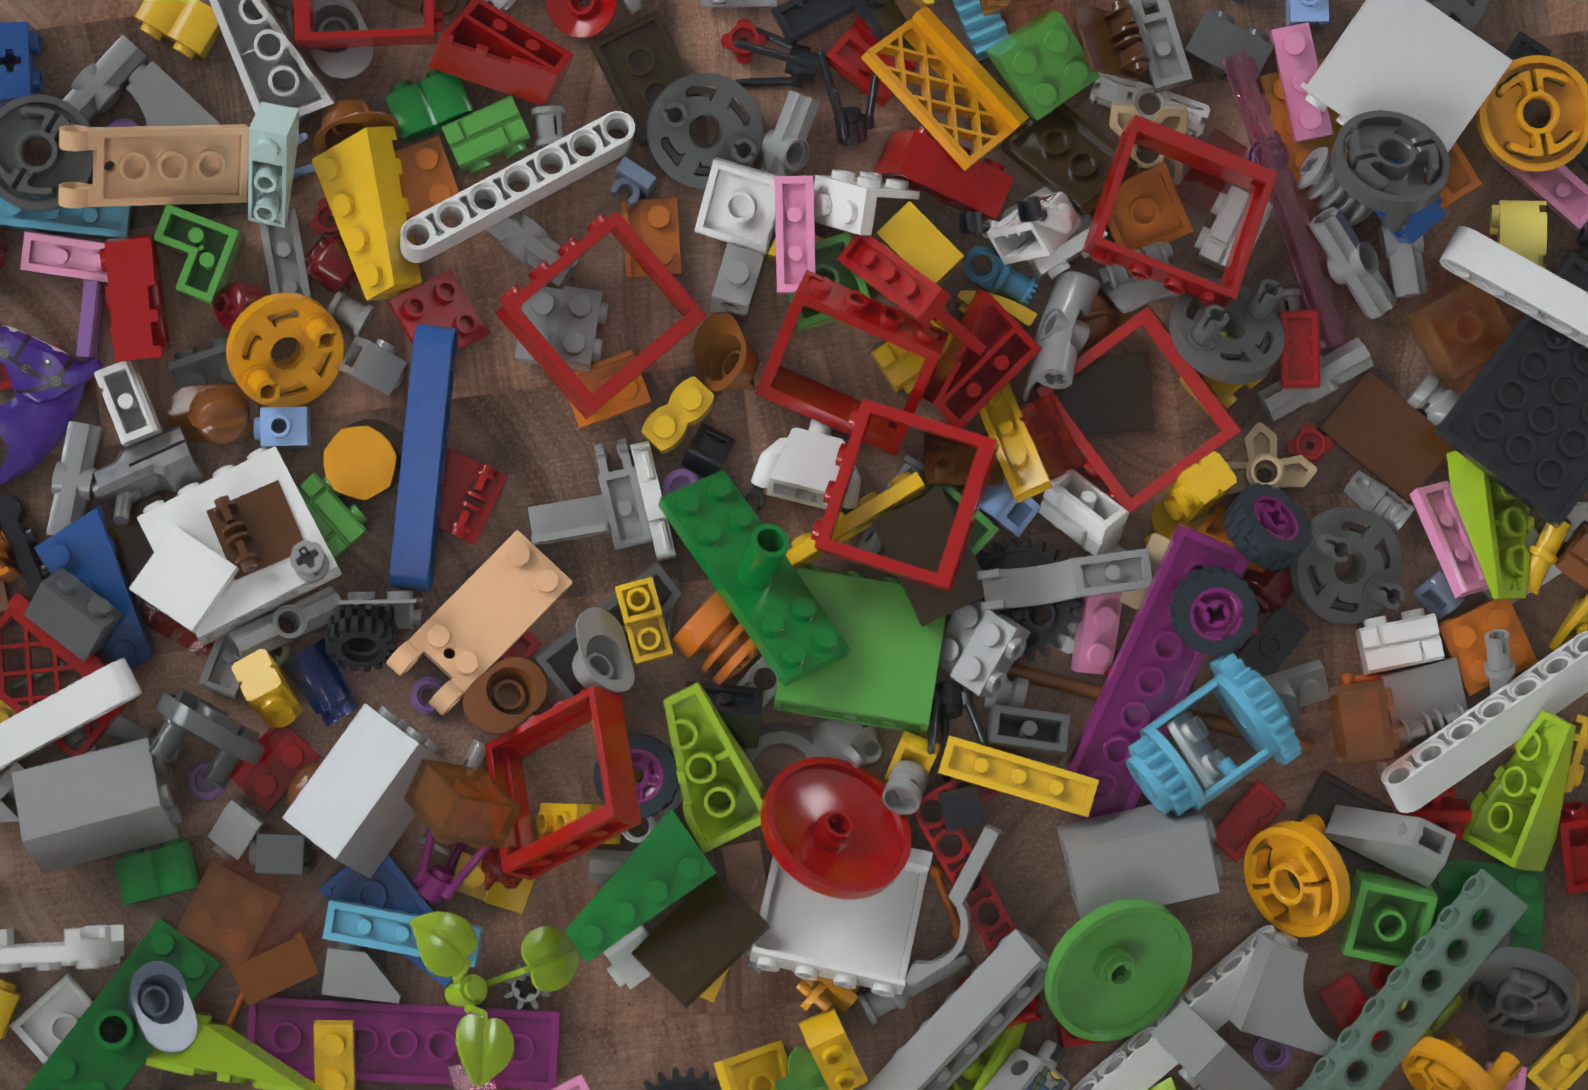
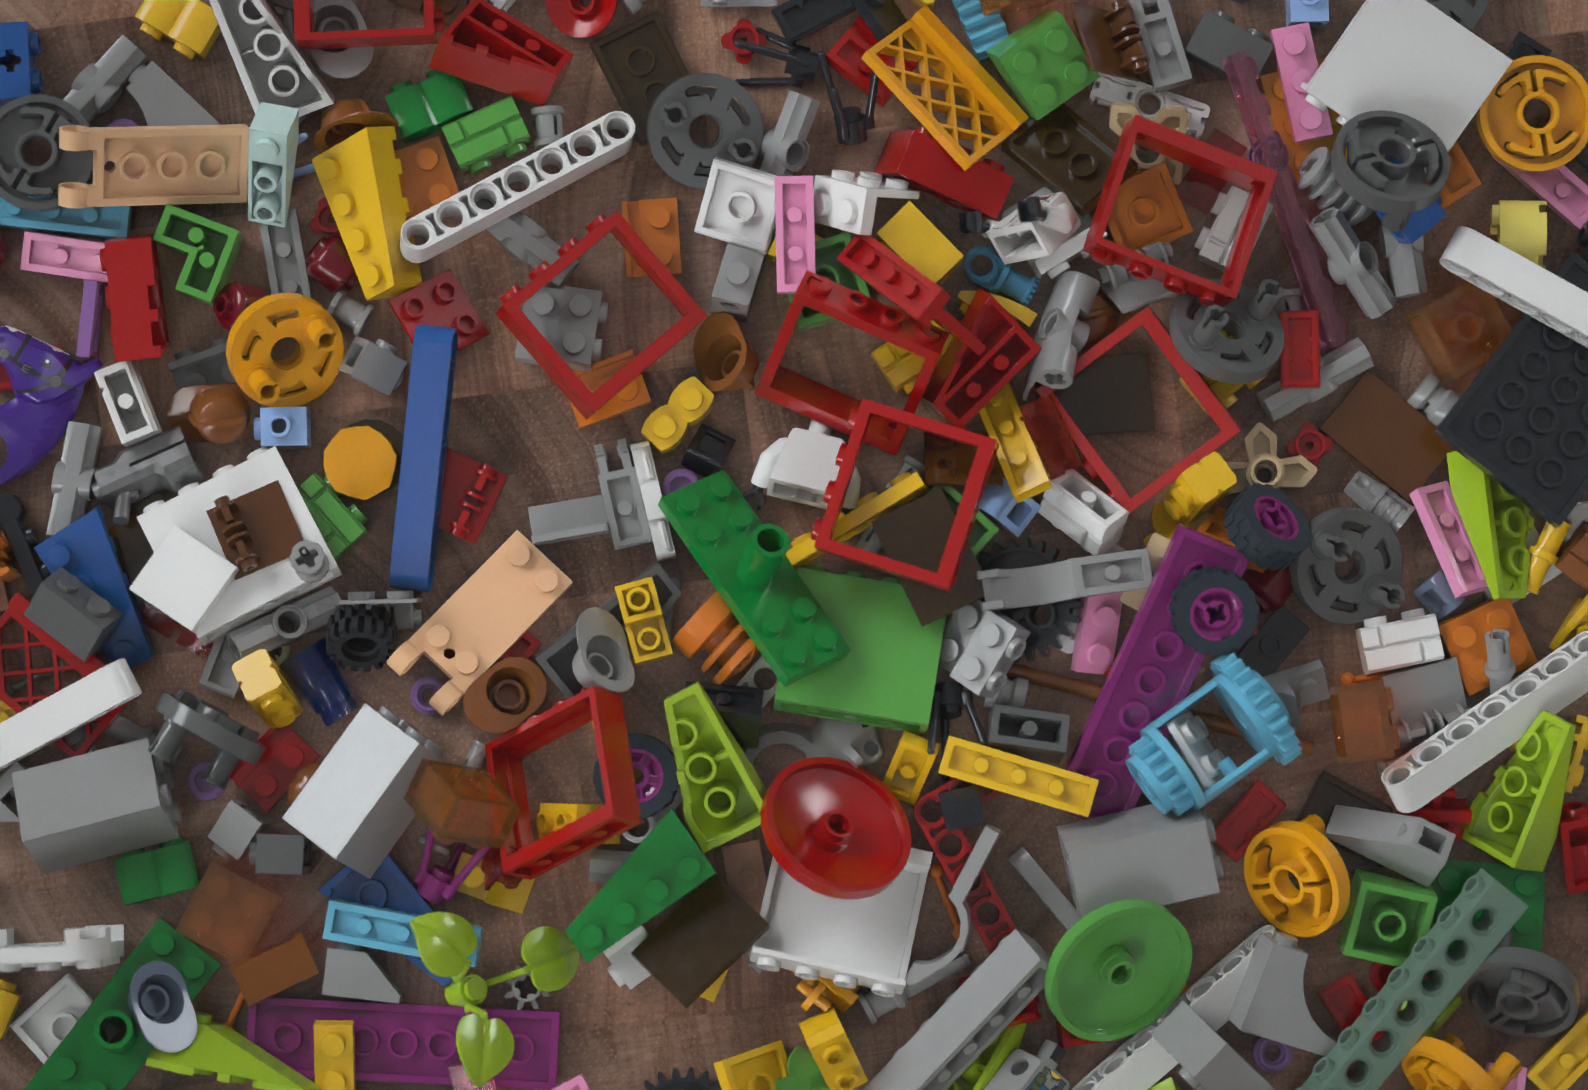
(635, 179): sand blue tile -> none
(905, 787): light grey wheel -> none
(1044, 888): none -> light grey beam

